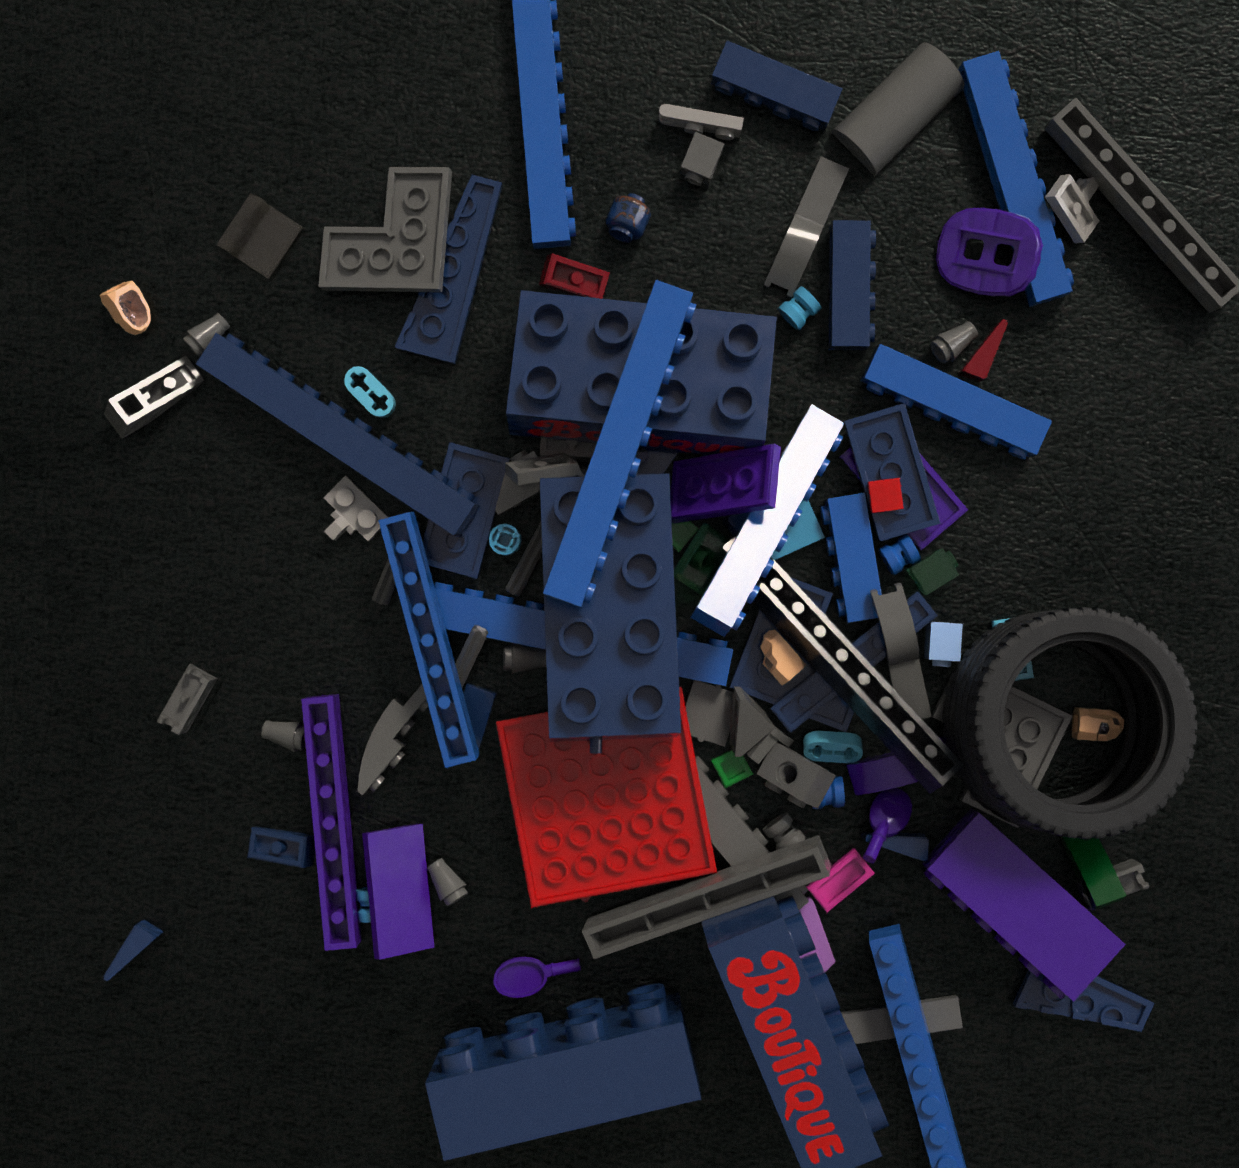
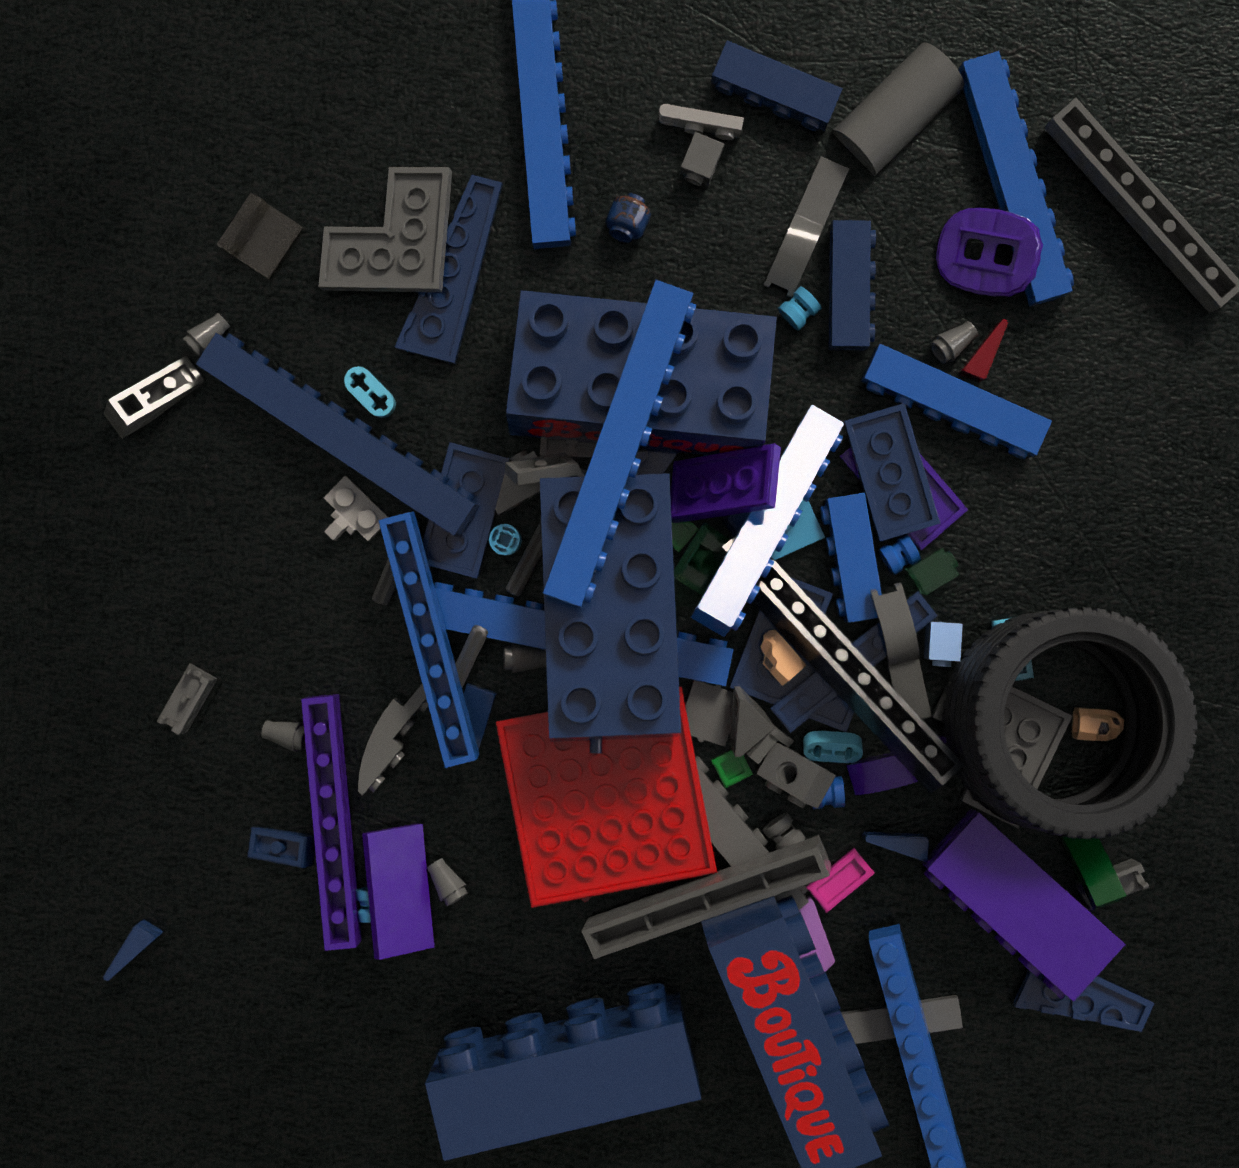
(127, 307): rock -> none
(528, 975): dark purple piece -> none
(573, 277): dark red slope -> none
(885, 495): red tile -> none
(887, 817): dark purple piece -> none
(1072, 205): light grey hinge -> none

